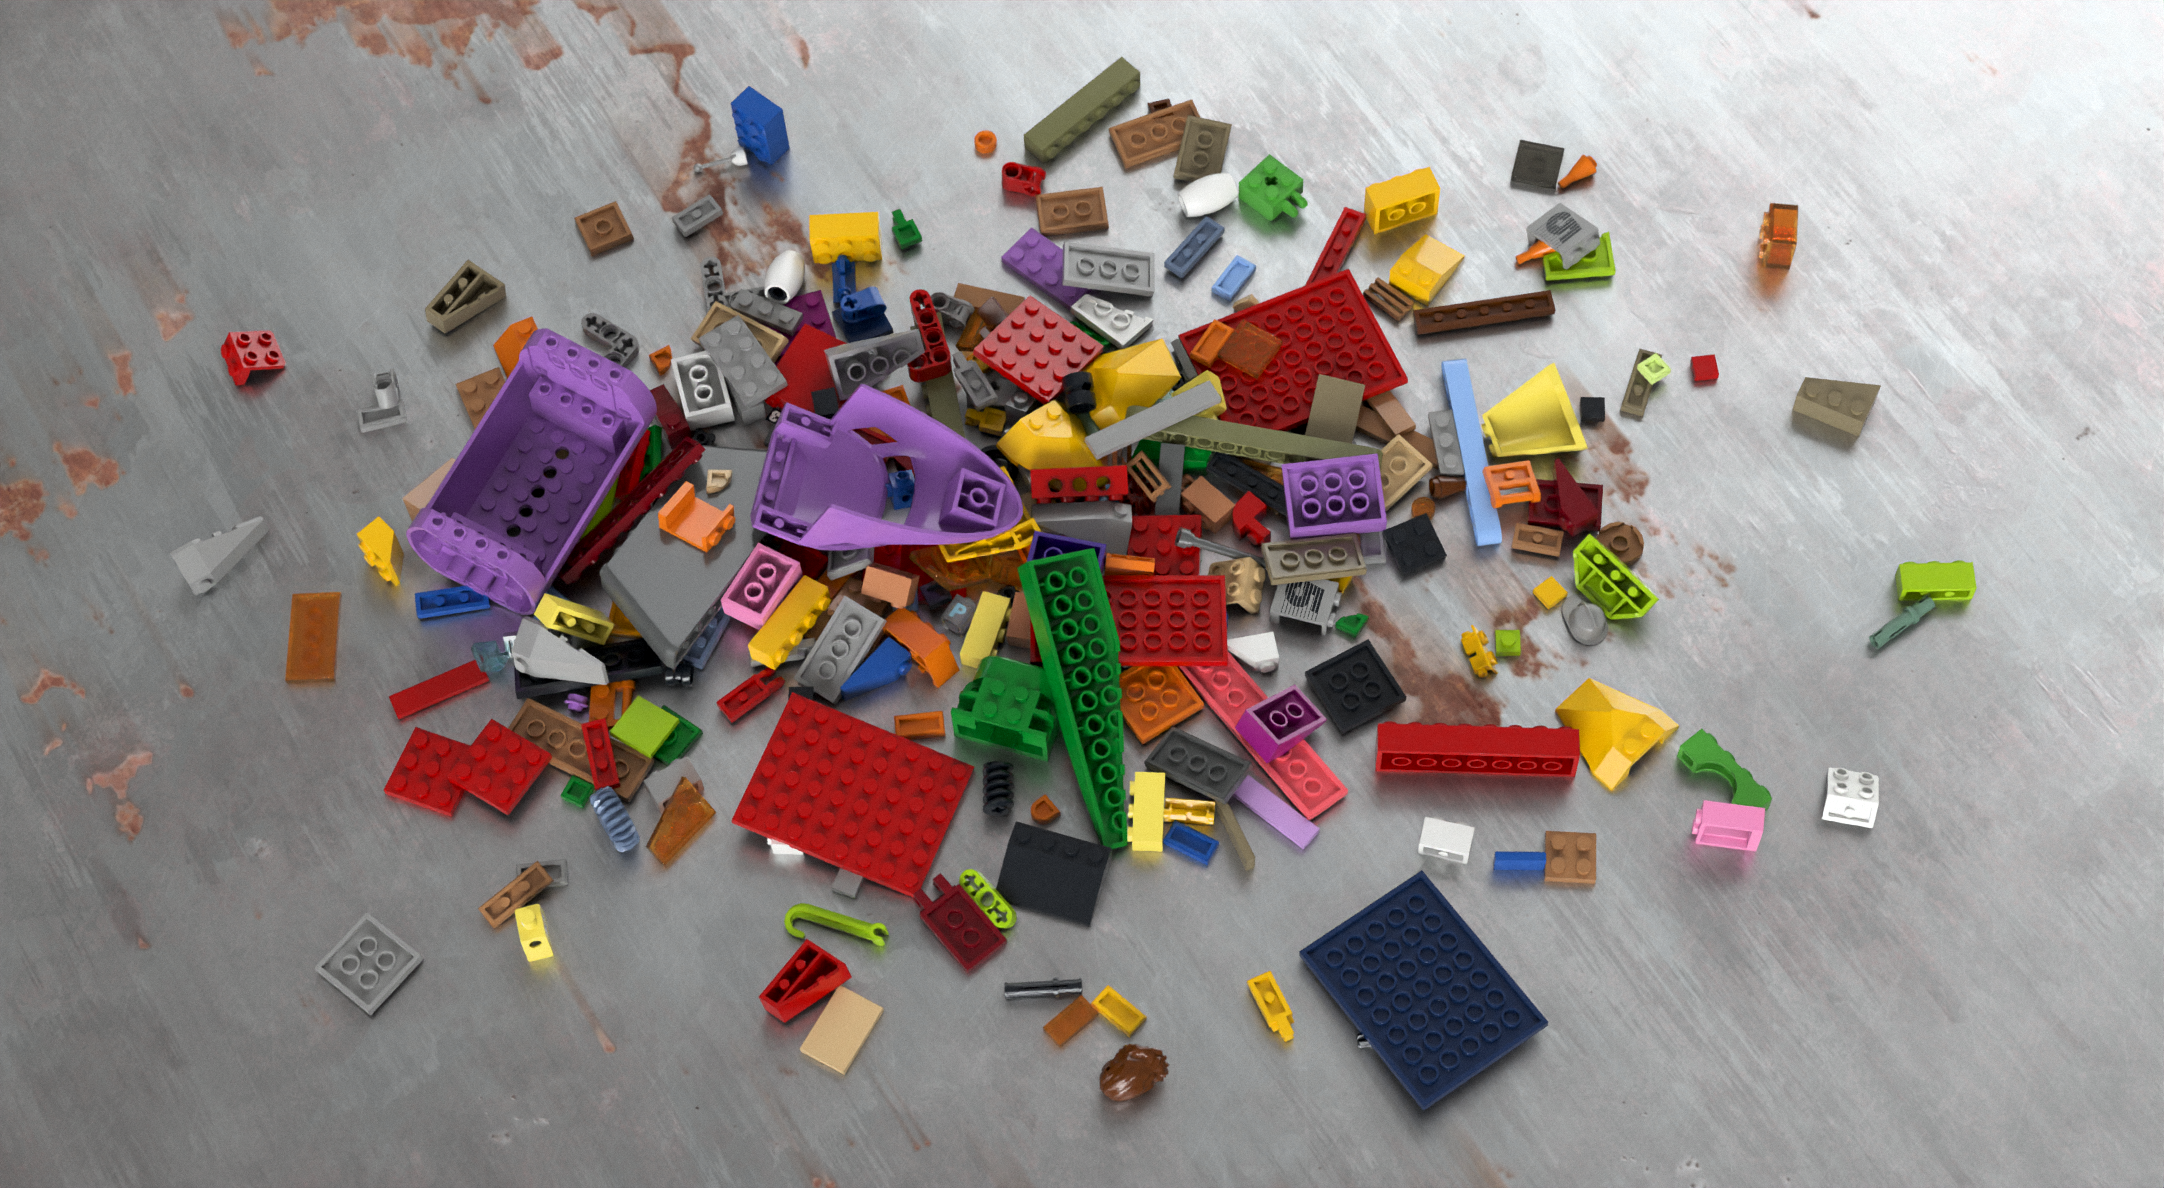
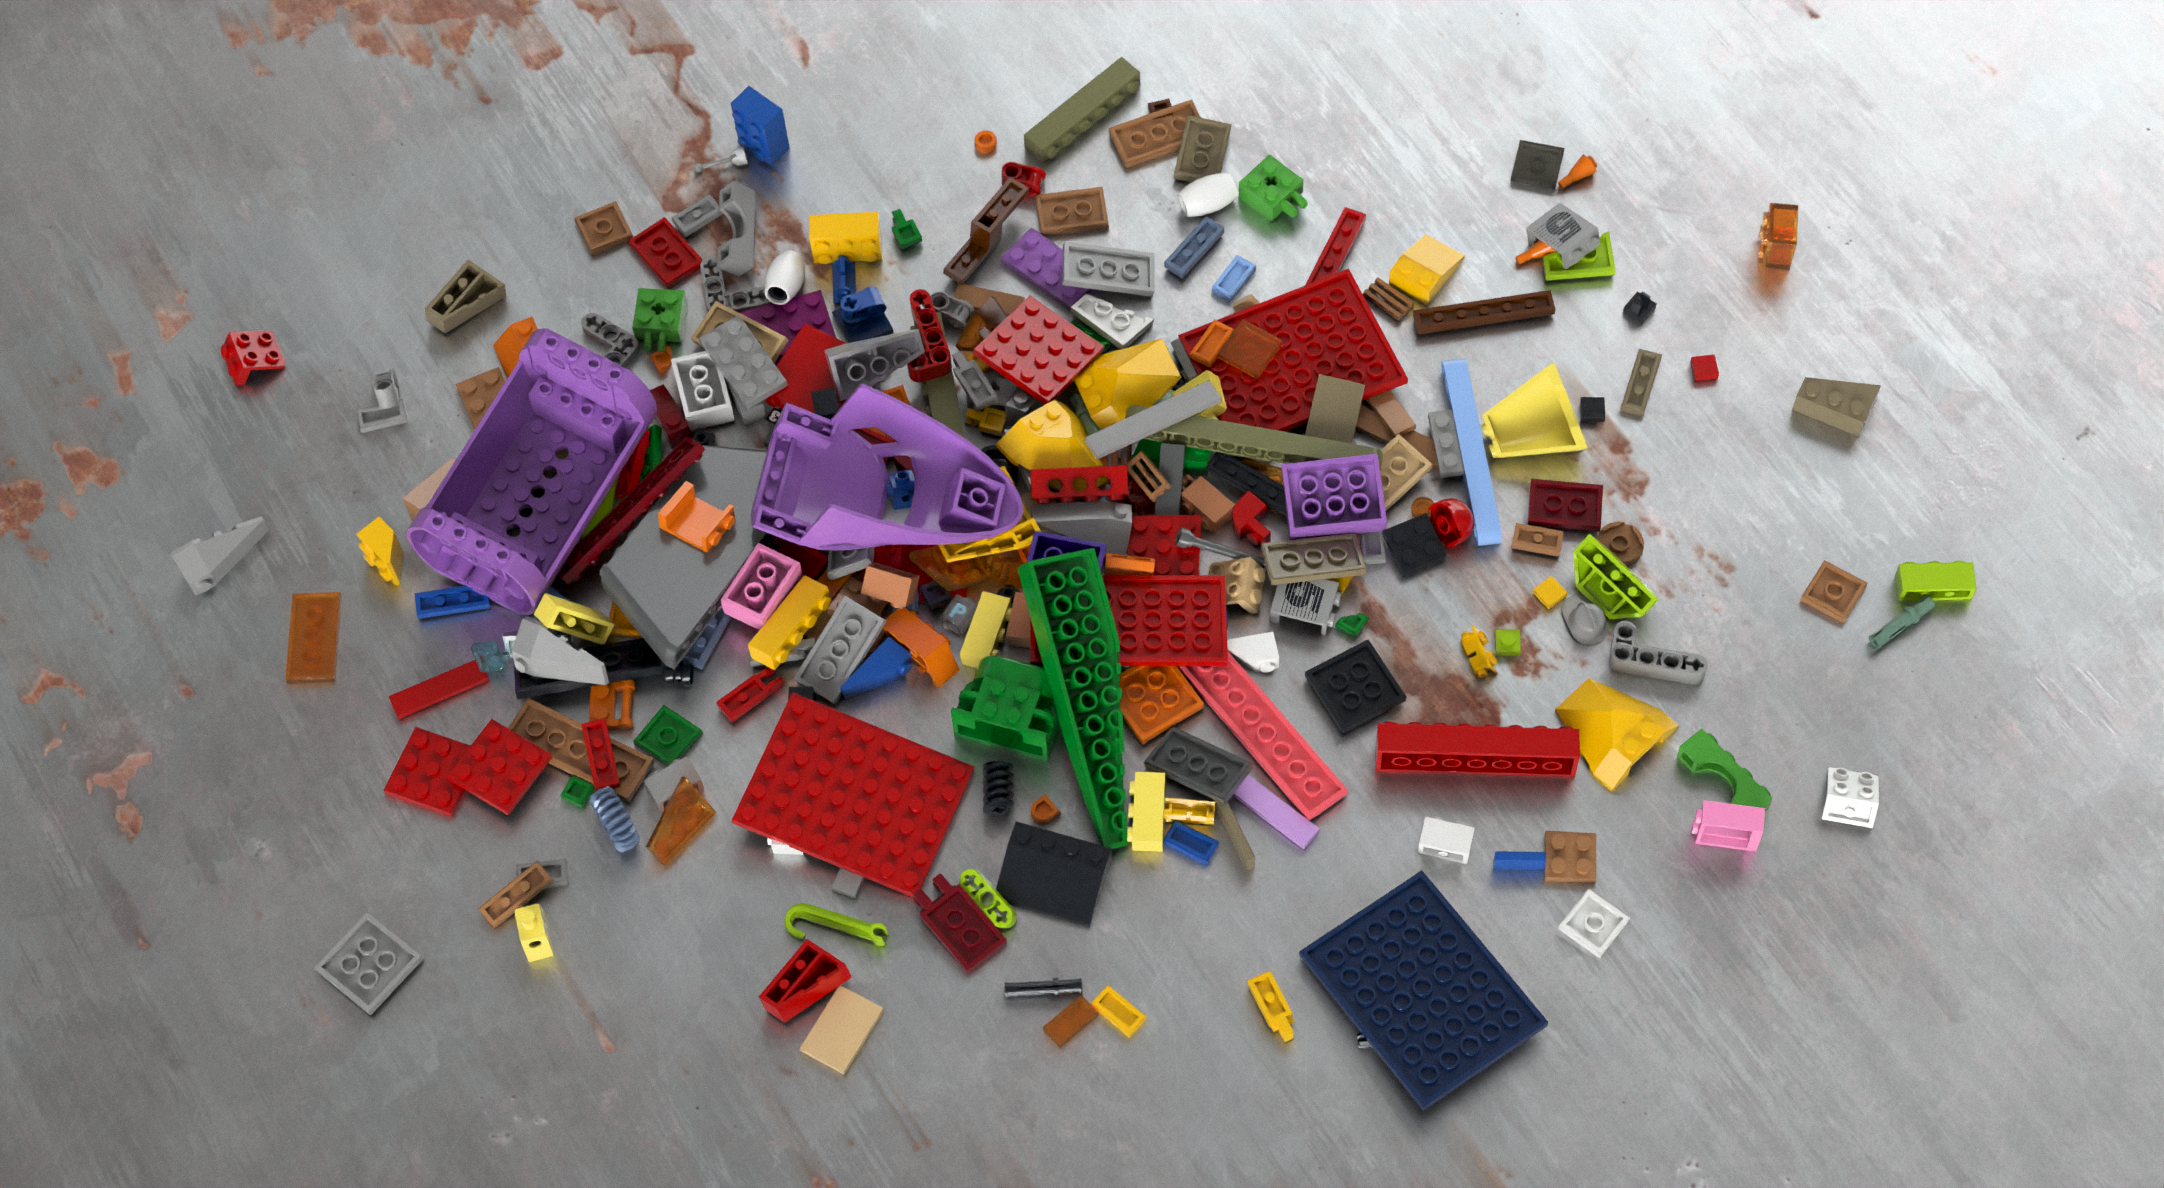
(576, 702): medium lavender plate -> none
(644, 727): lime tile -> none
(659, 316): none -> bright green hinge
(666, 253): none -> red tile
(718, 480): tan tile -> none
(738, 205): none -> light grey arch
(767, 312): light grey plate -> none
(920, 725): orange tile -> none
(986, 230): none -> reddish brown bracket
(1079, 393): black wheel -> none
(1133, 1072): reddish brown piece -> none
(1279, 723): magenta slope -> none
(1401, 200): yellow brick -> none
(1444, 486): reddish brown cone -> none
(1451, 521): none -> red cylinder
(1509, 477): orange plate -> none
(1573, 506): dark red slope -> none
(1594, 923): none -> white tile
(1640, 306): none -> black tile
(1653, 368): yellowish green tile -> none
(1657, 656): none -> light grey beam
(1834, 591): none -> medium nougat tile

